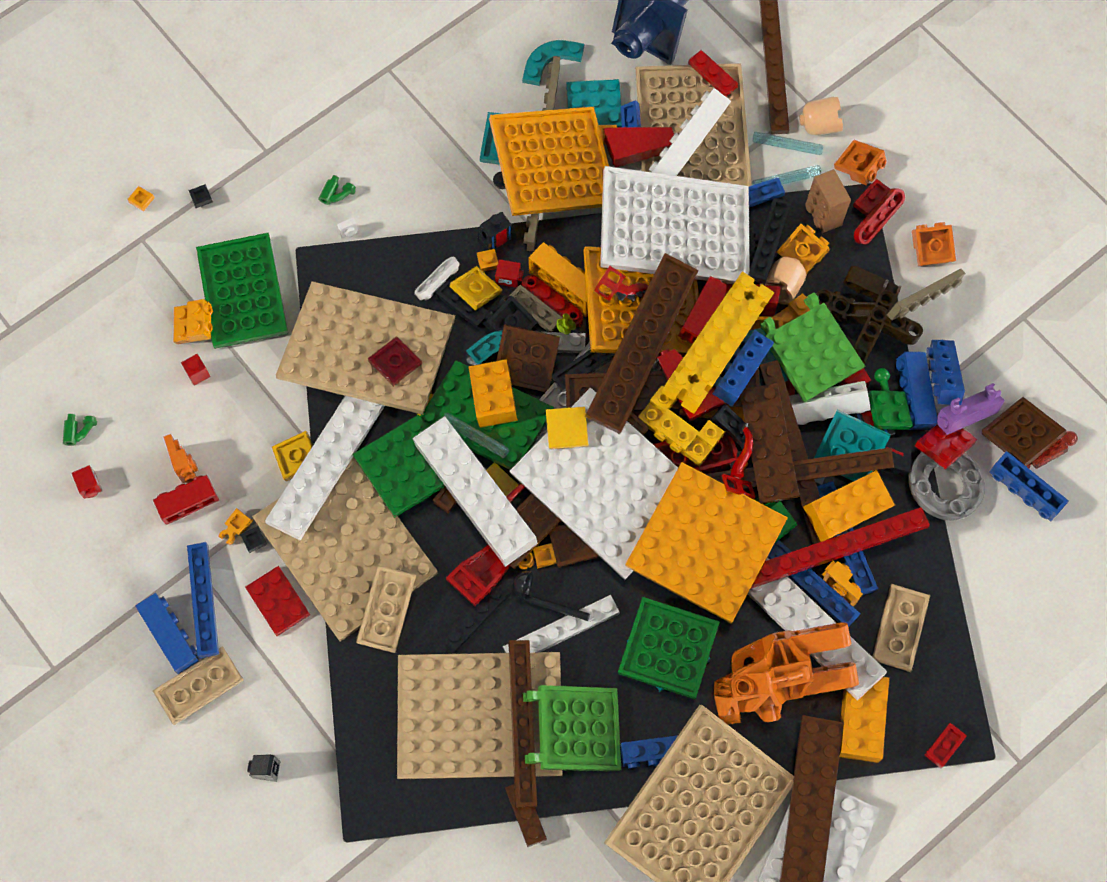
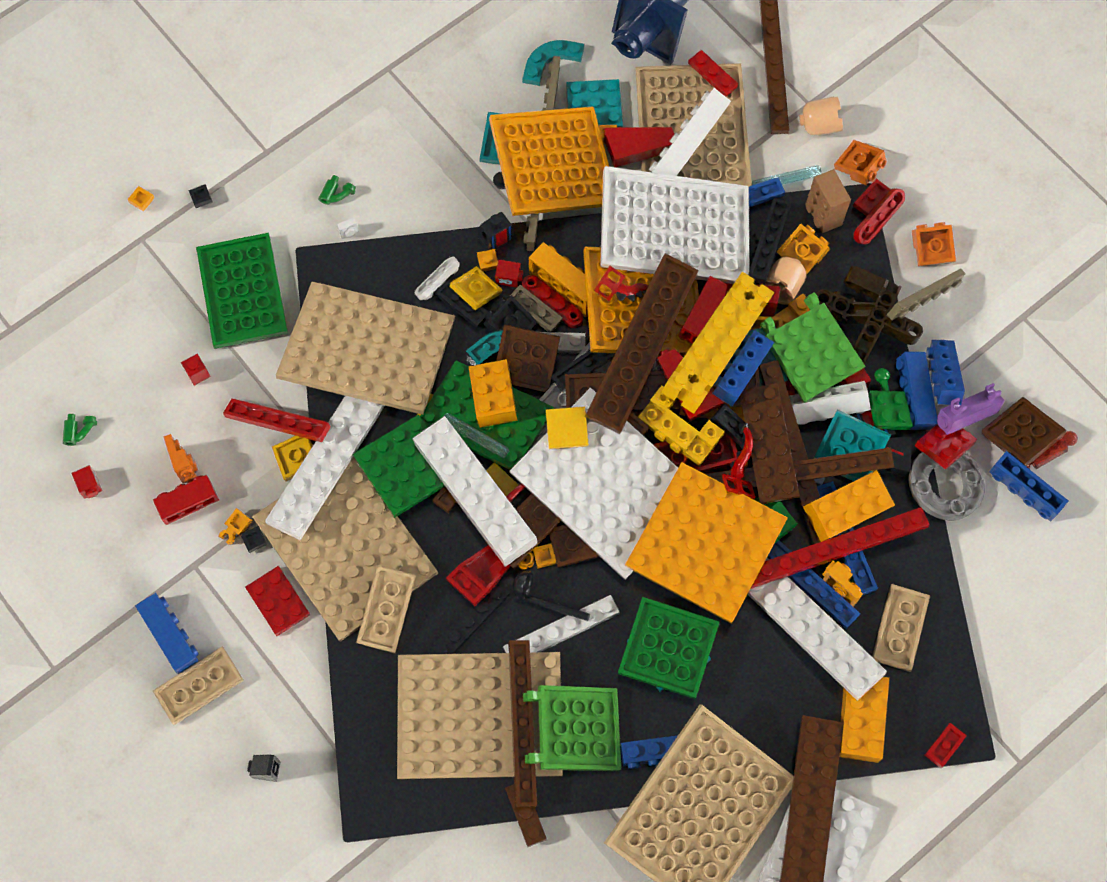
(192, 322): light orange plate -> none
(202, 600): blue plate -> none
(277, 420): none -> red plate
(394, 361): dark red tile -> none
(565, 324): lime plate -> none
(631, 114): blue plate -> none
(782, 671): orange piece -> none
(787, 143): clear light blue axle -> none

